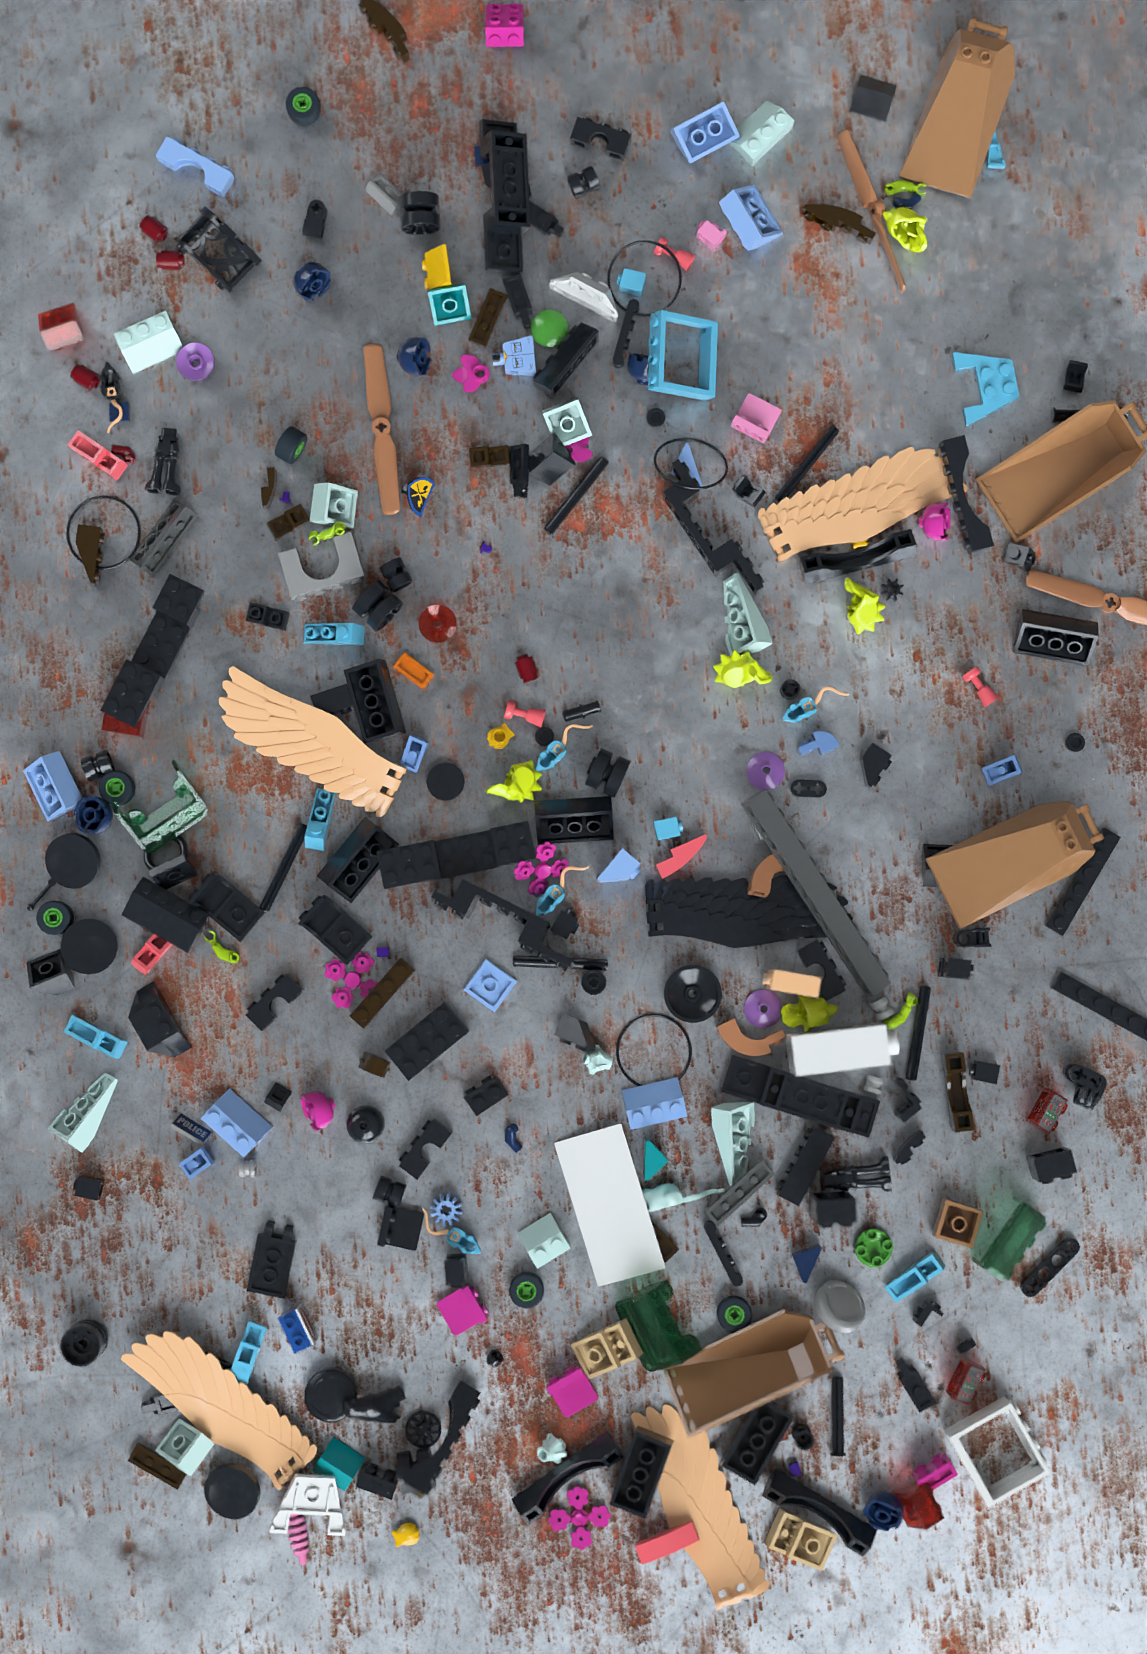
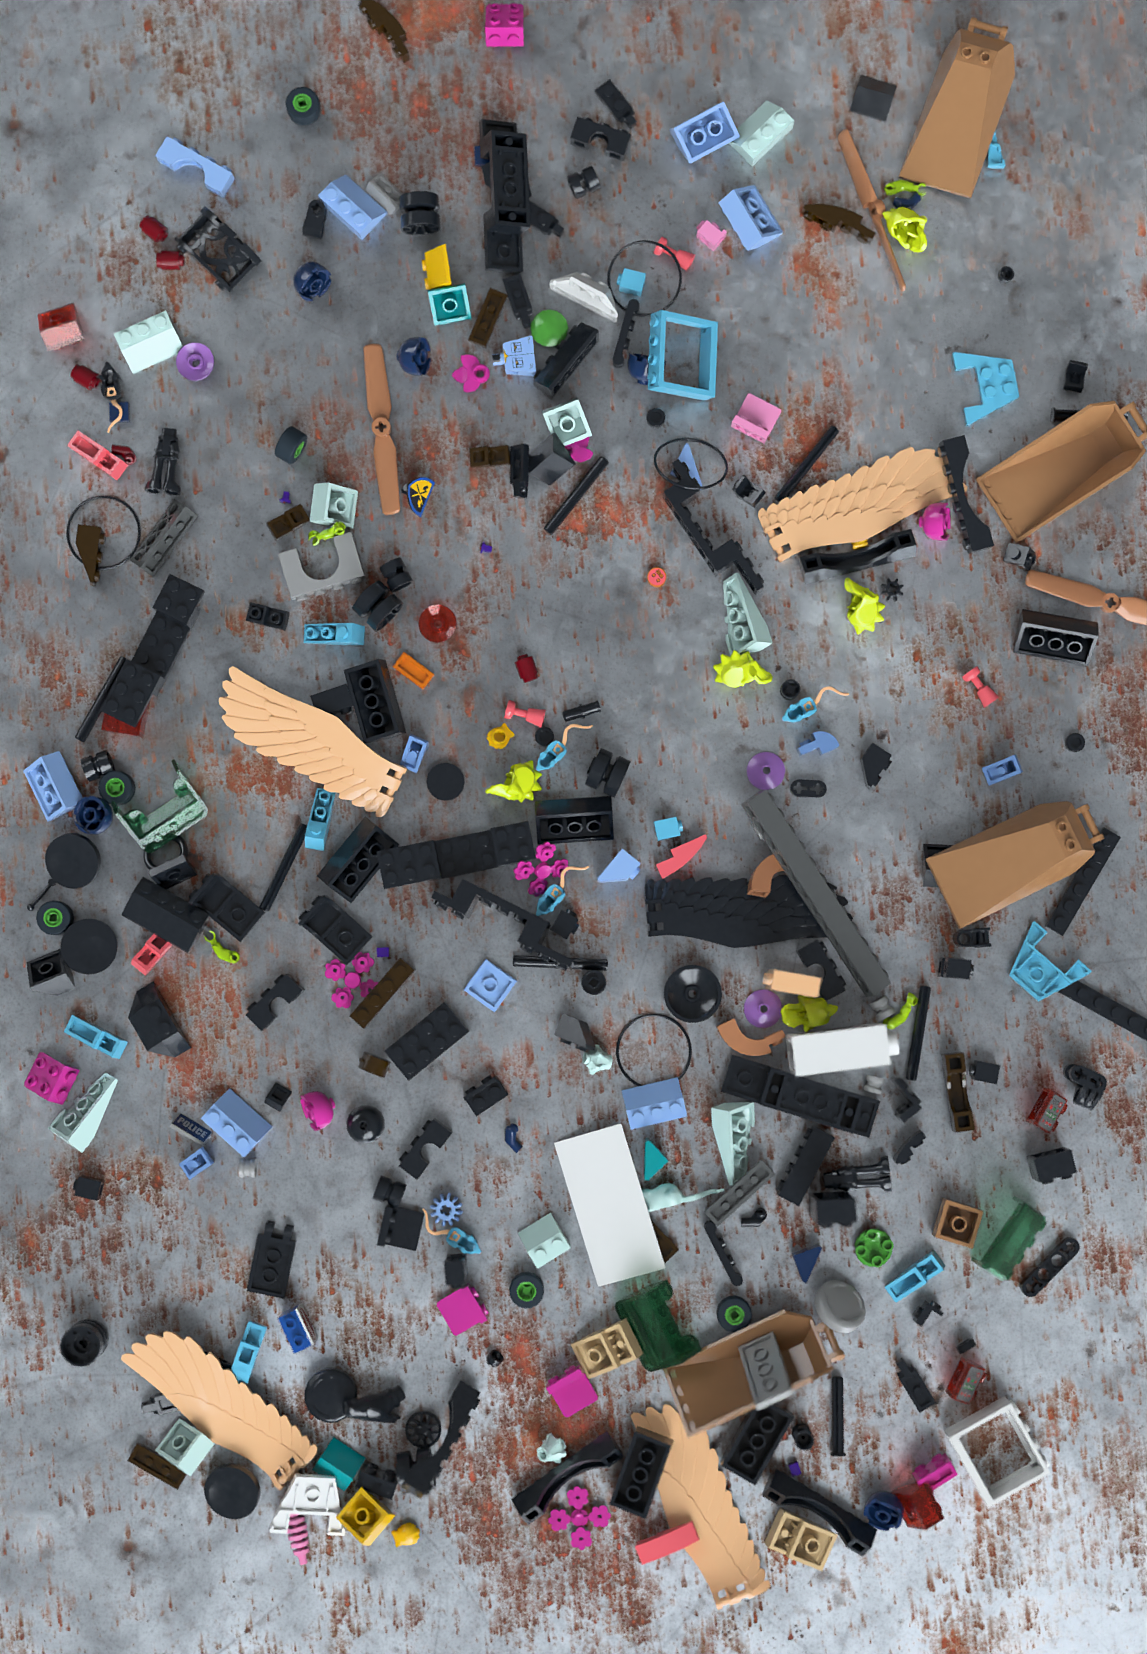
(51, 1078): none -> dark pink bracket
(95, 712): none -> black axle
(269, 492): dark brown slope -> none
(352, 206): none -> light blue slope
(365, 1517): none -> yellow slope
(616, 103): none -> black hinge
(656, 577): none -> tile
(765, 1370): none -> light grey tile
(1007, 276): none -> black hinge
(1037, 973): none -> medium azure wing

